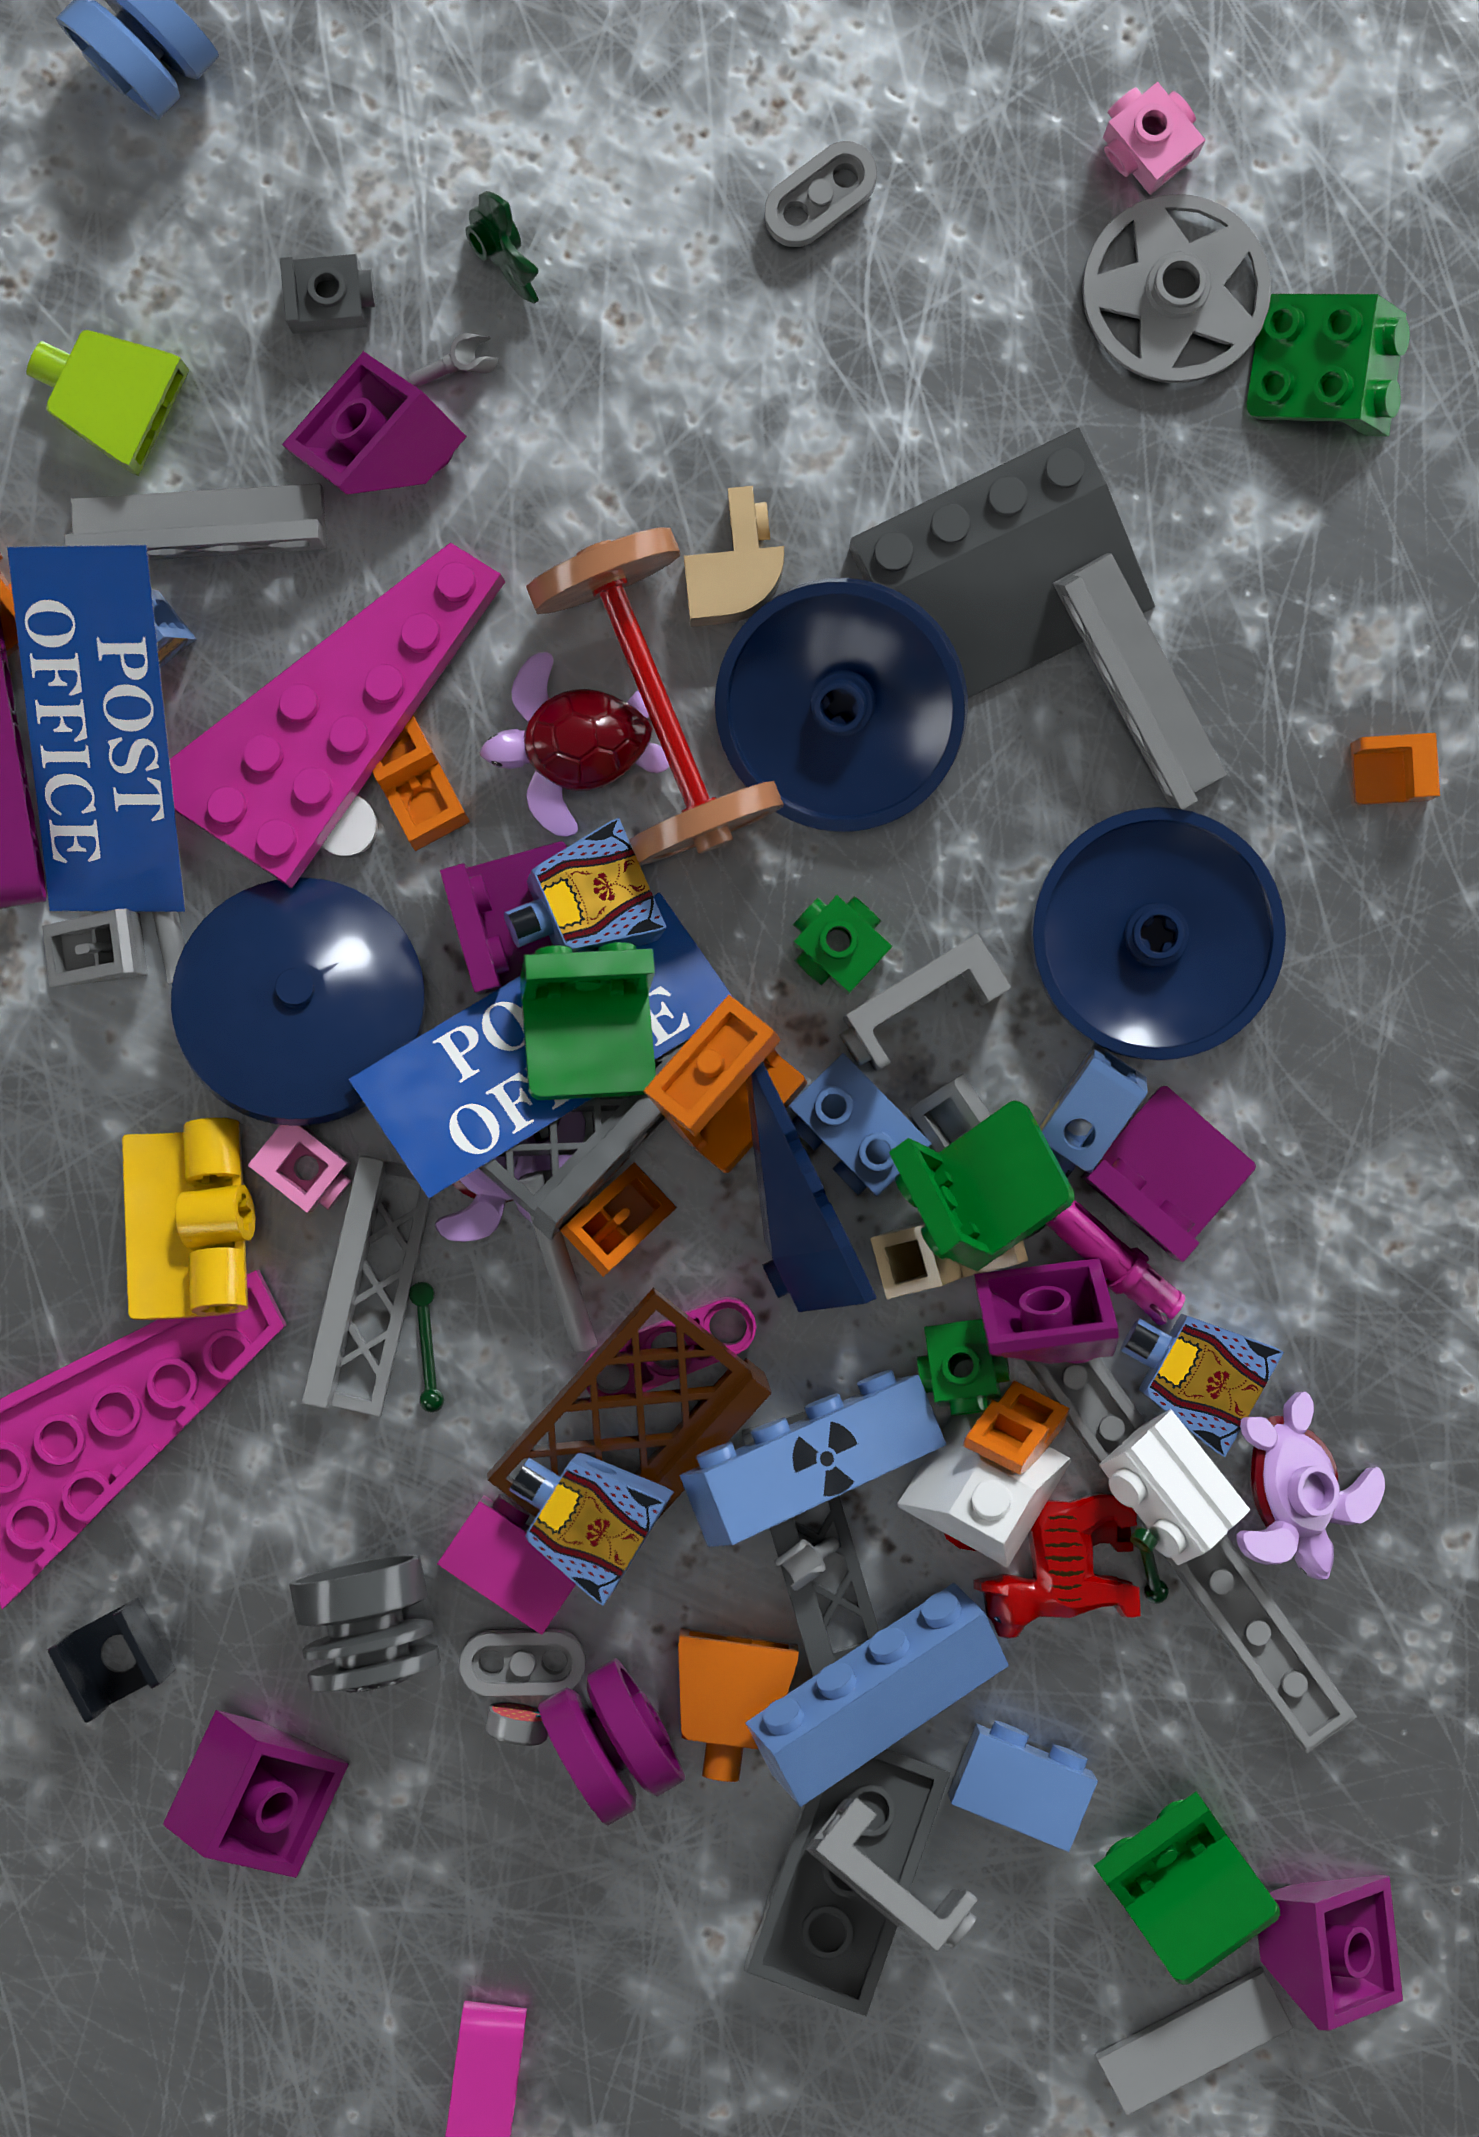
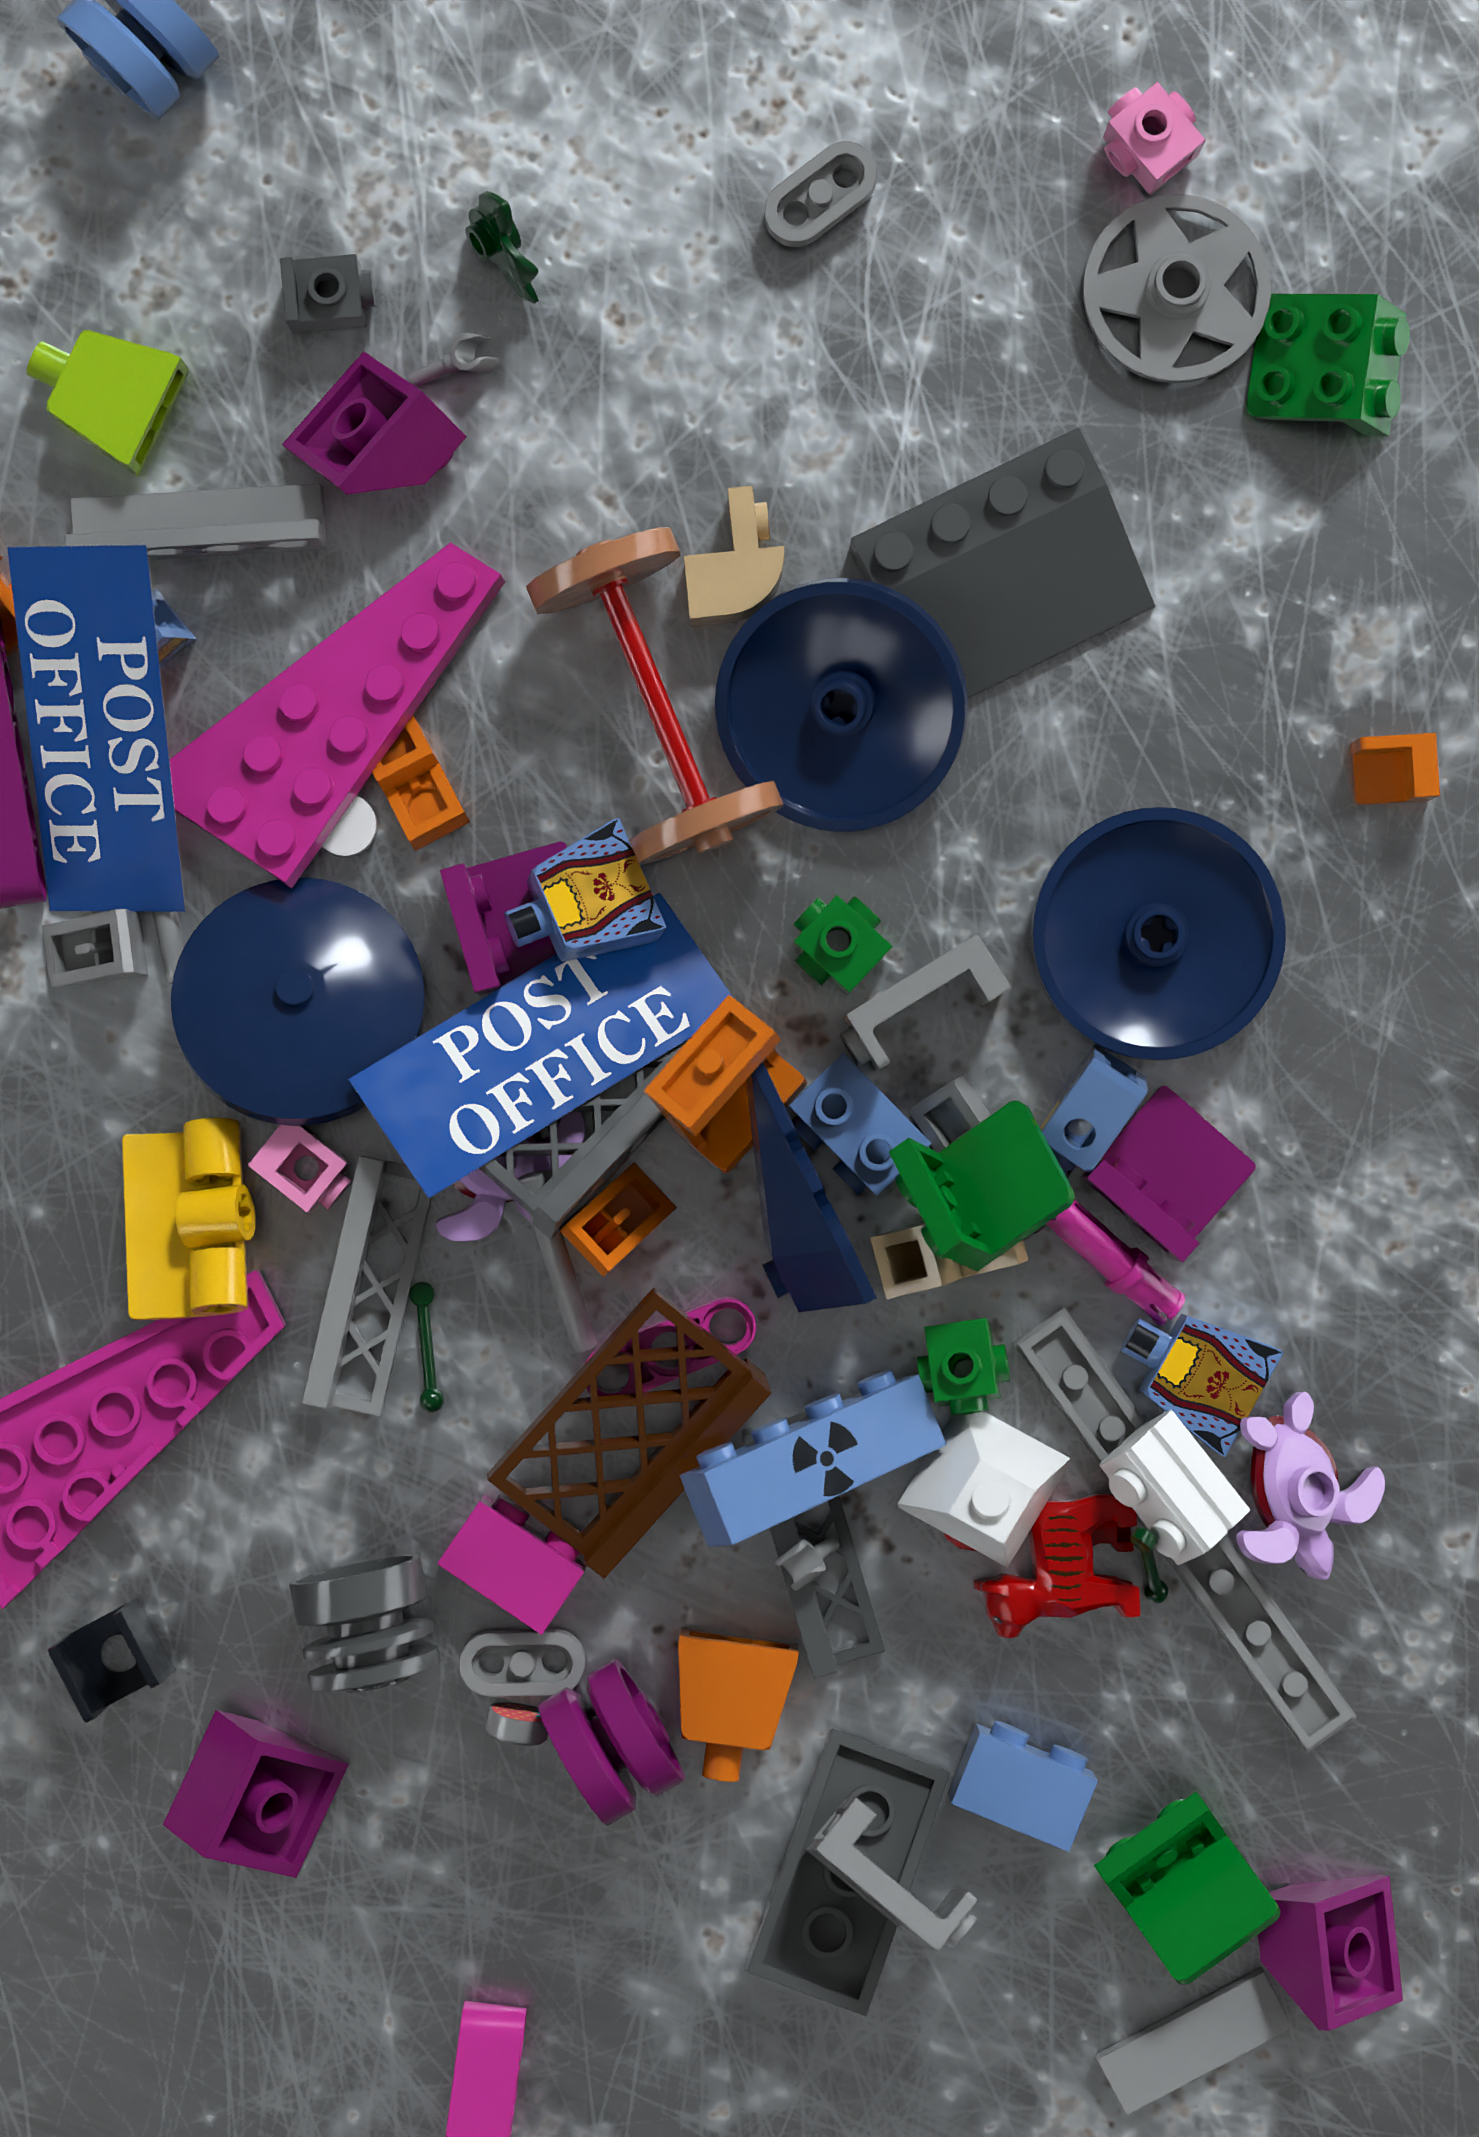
(571, 741): dark red animal -> none
(588, 1021): green bracket -> none
(590, 1519): torso -> none
(877, 1694): medium blue brick -> none
(1017, 1428): orange slope -> none
(1048, 1312): magenta slope -> none
(1140, 680): light grey fence -> none

